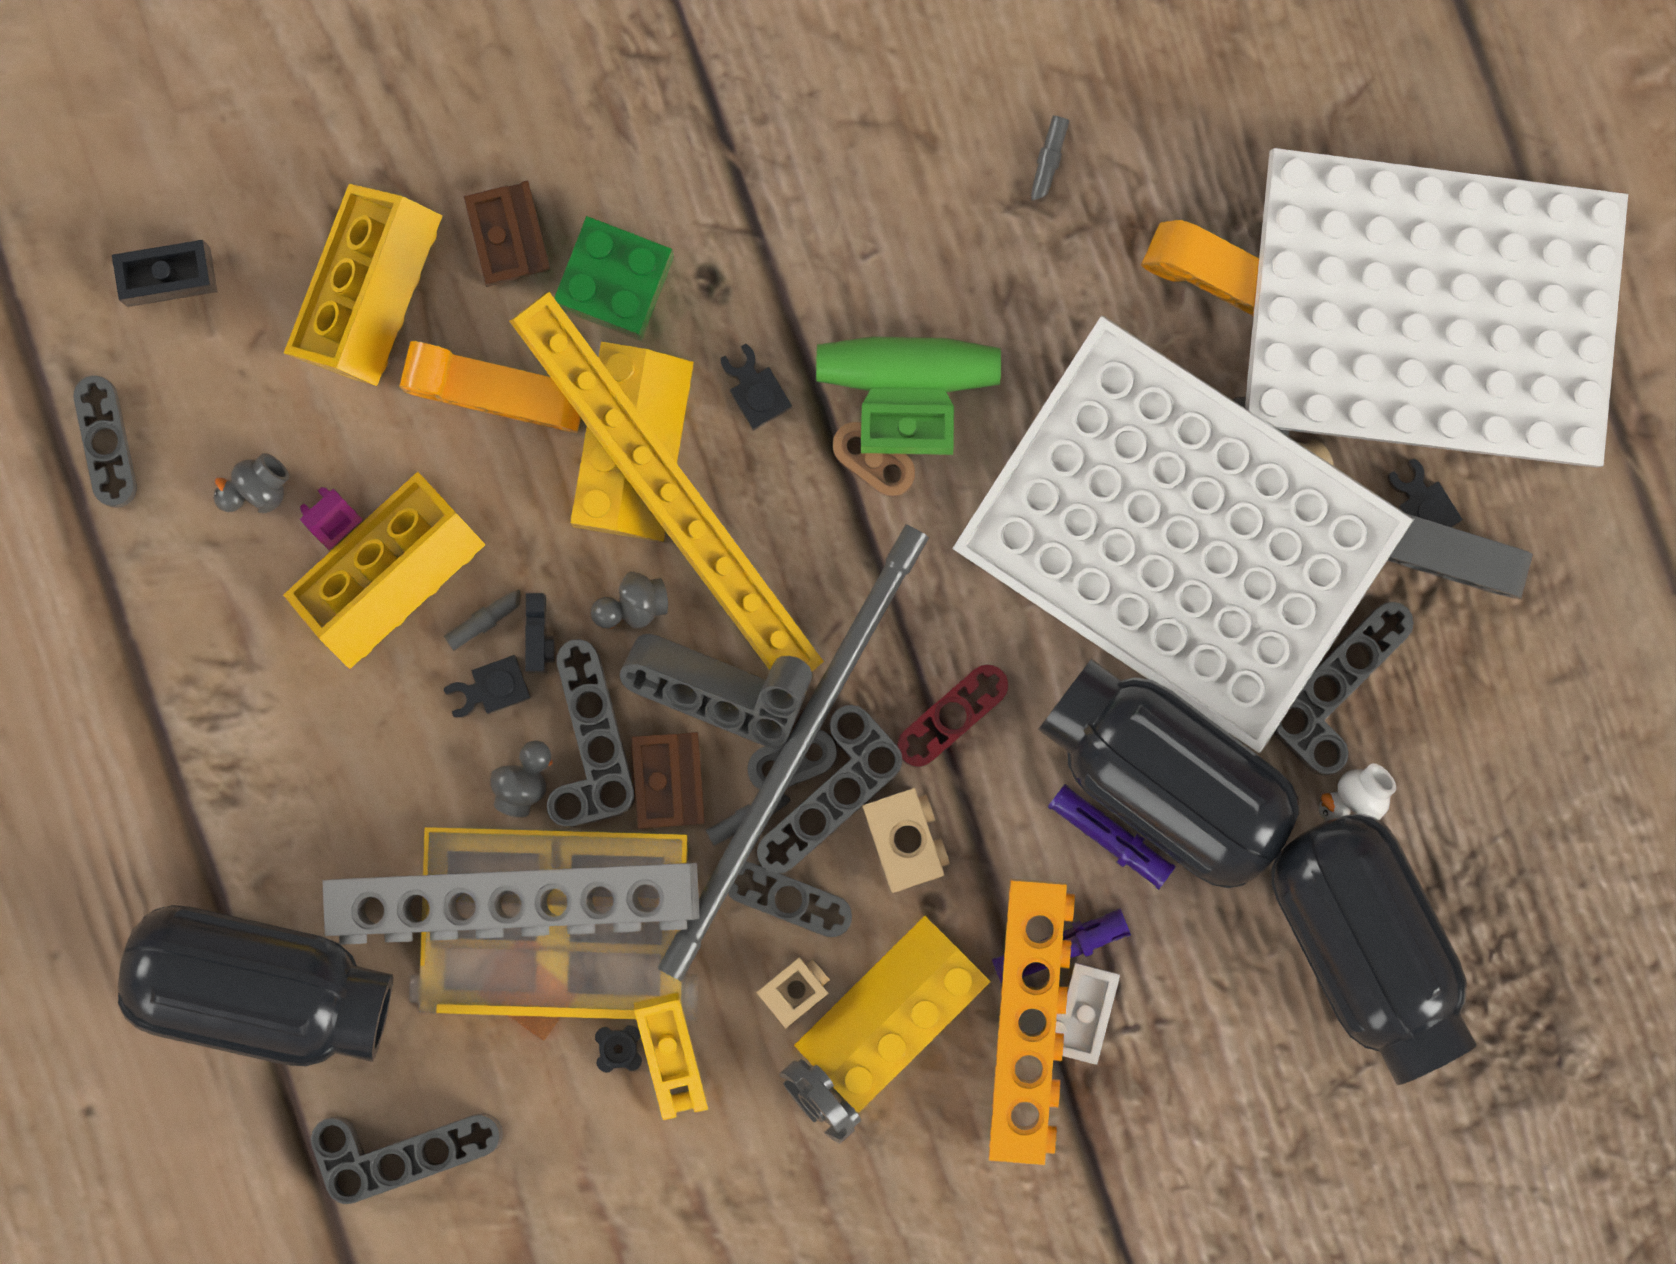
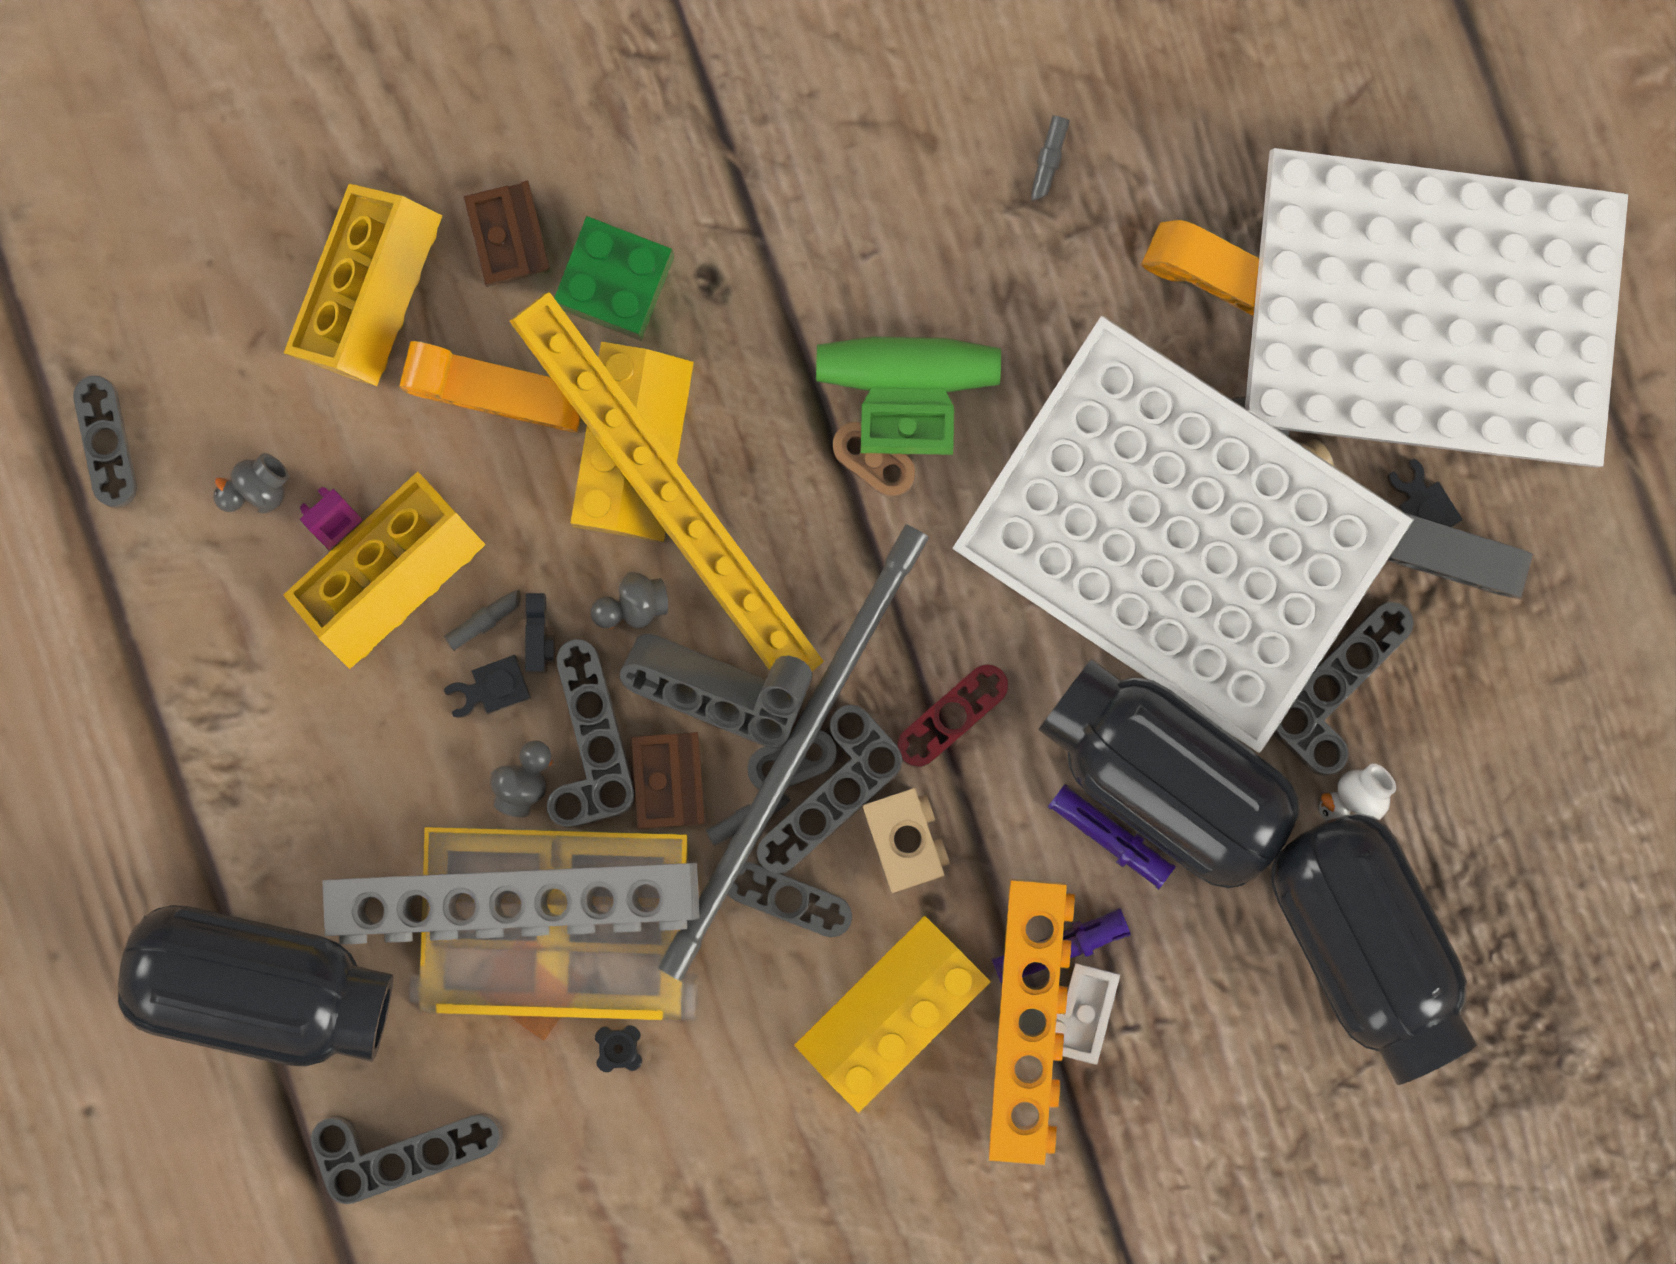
(164, 273): black brick -> none
(670, 1054): yellow plate -> none
(758, 393): black plate -> none
(776, 993): tan brick -> none
(811, 1092): dark grey plate -> none

